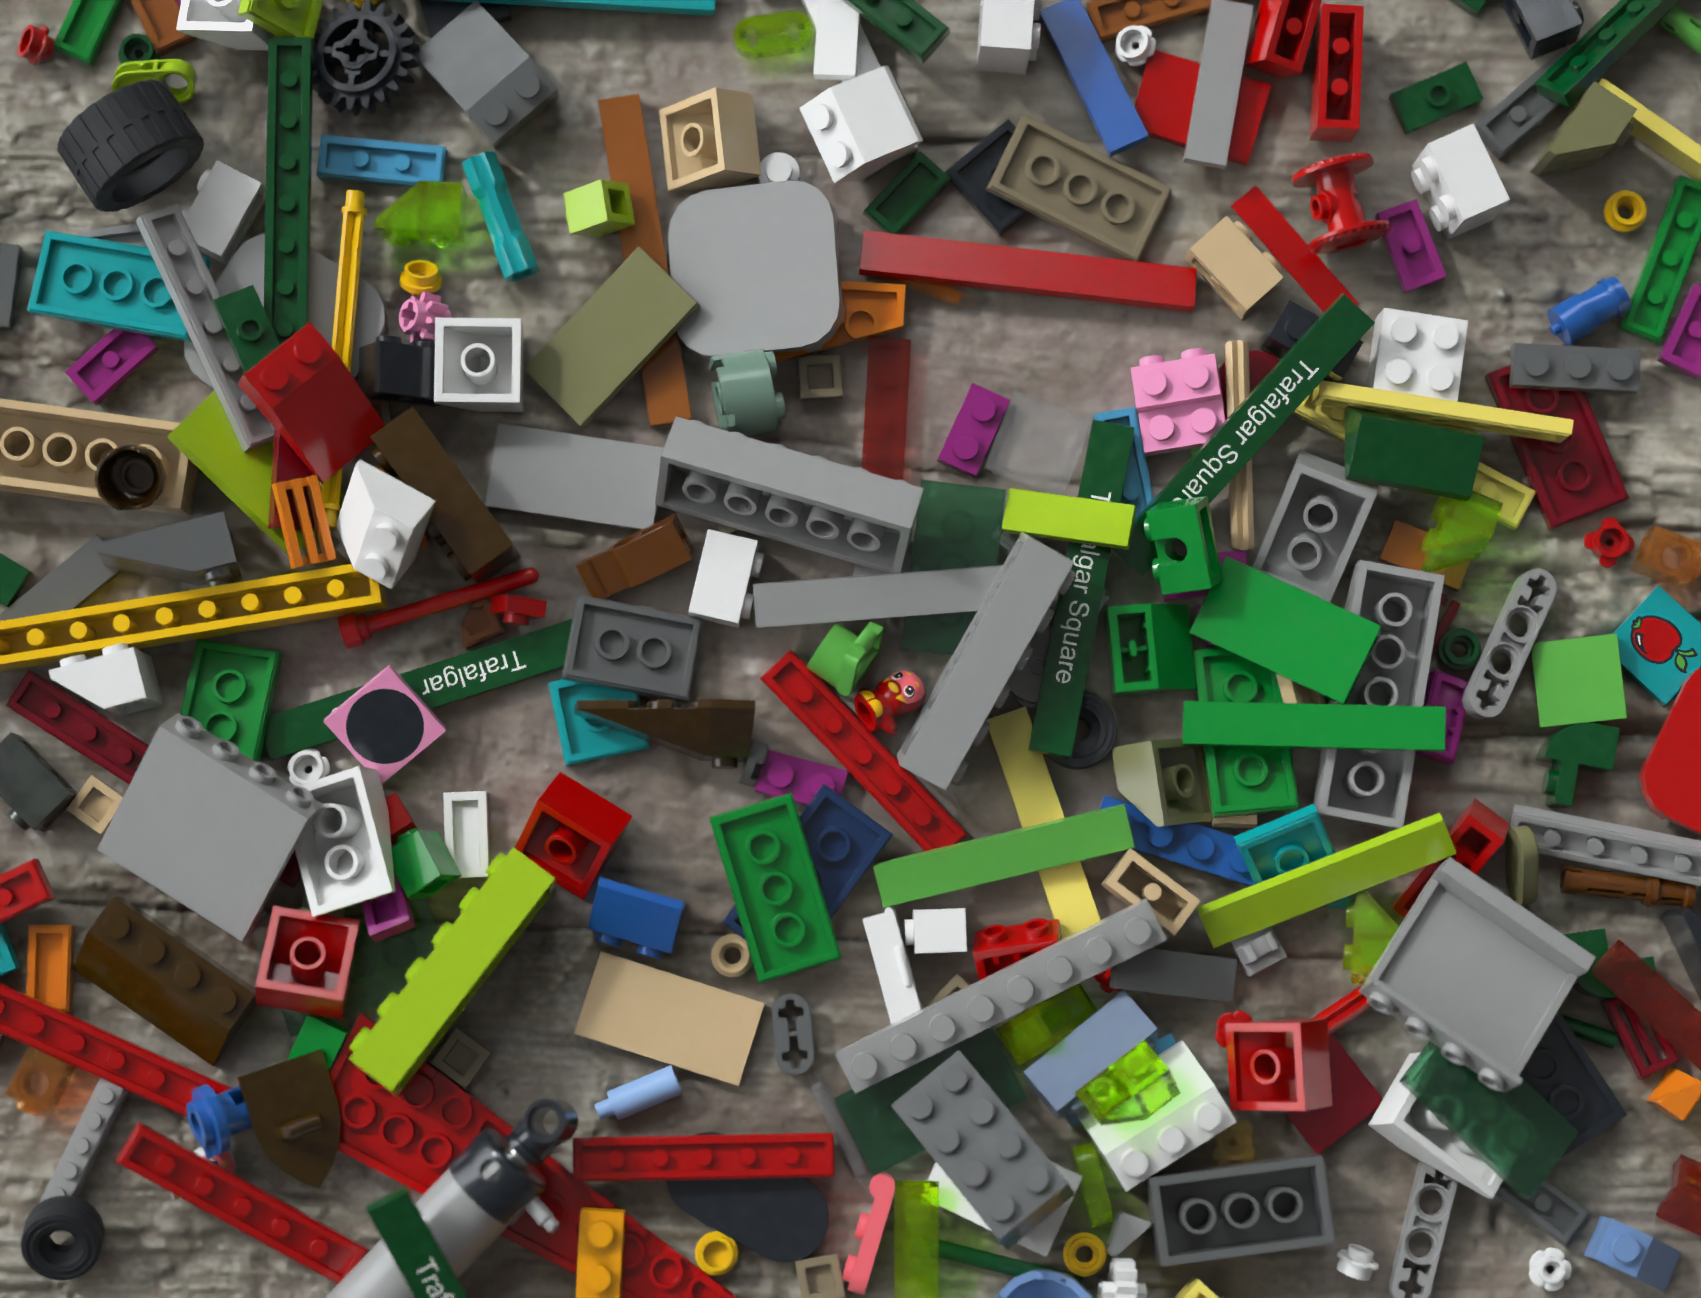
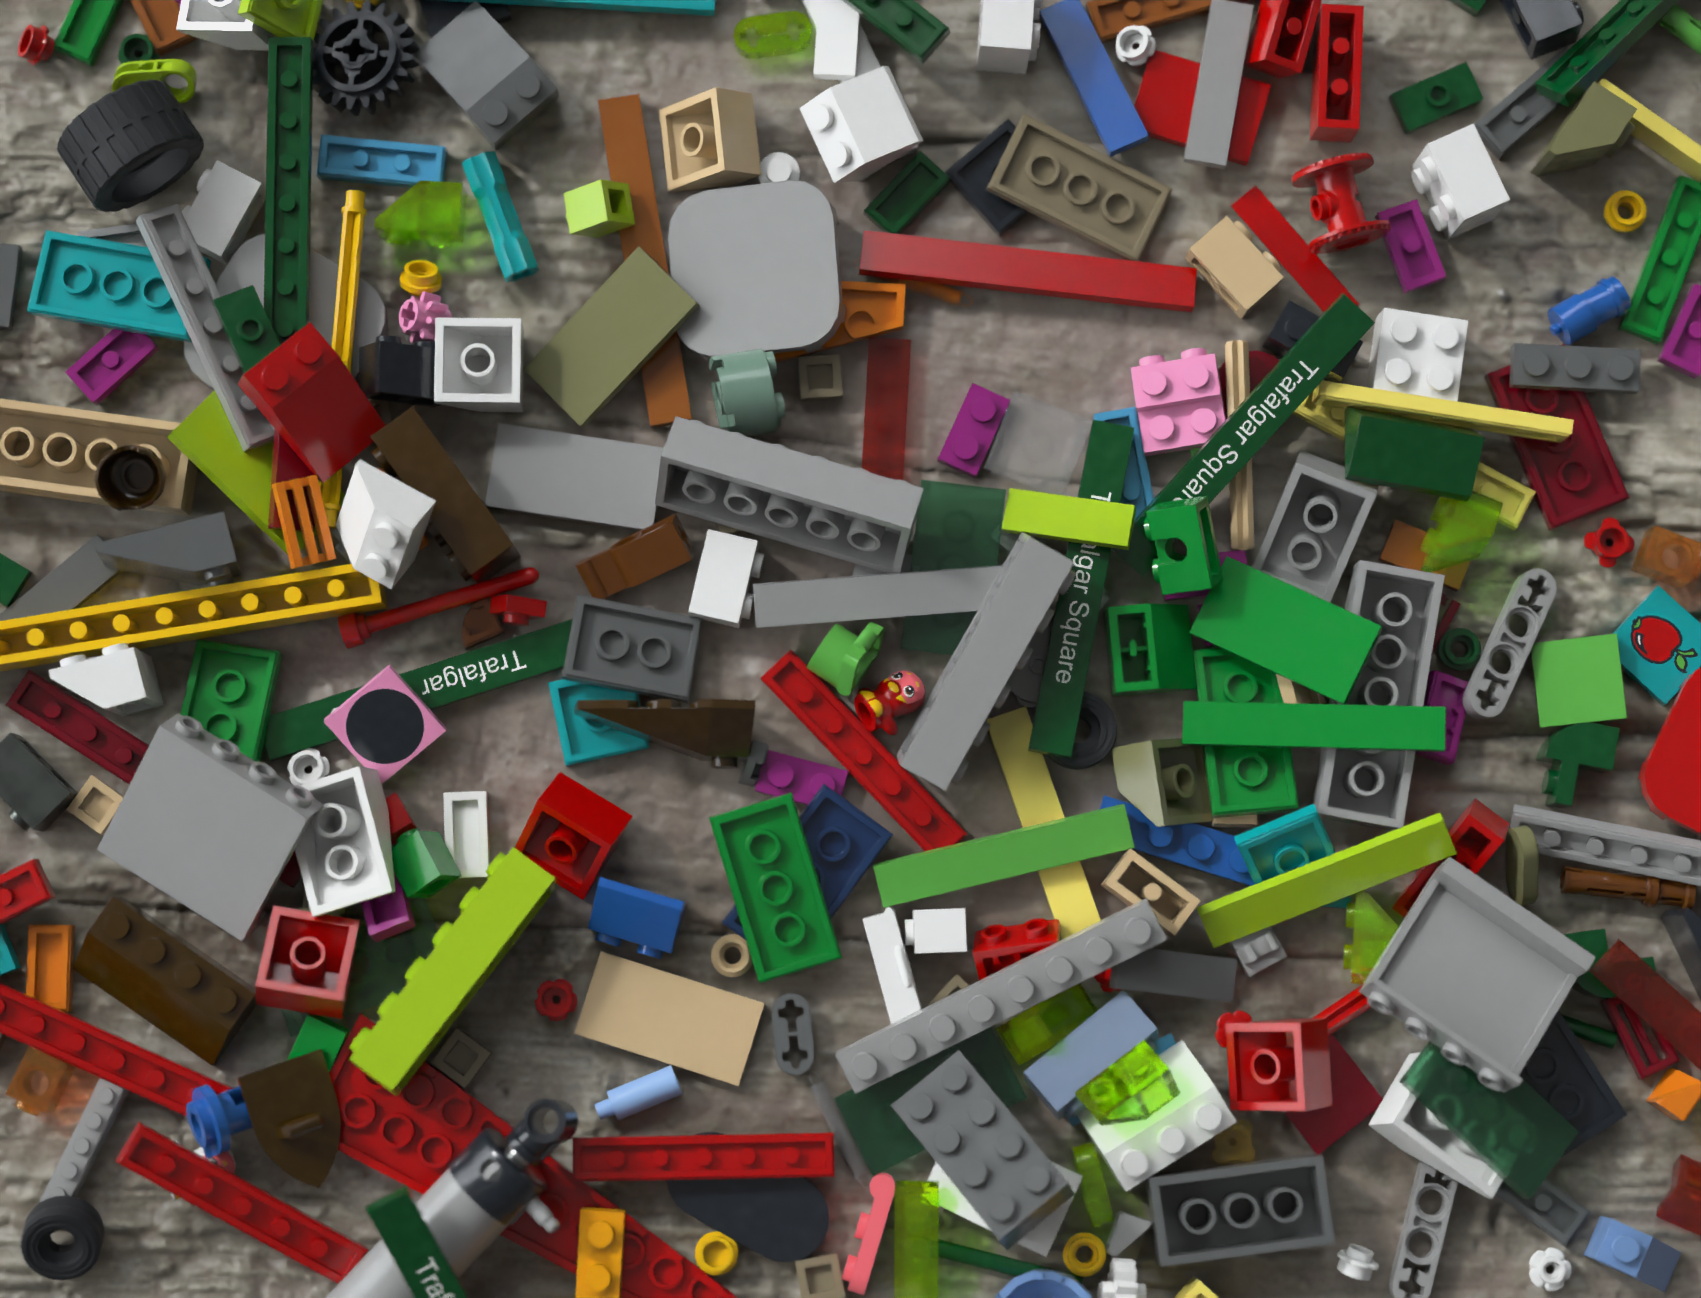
(567, 1002): none -> red plate

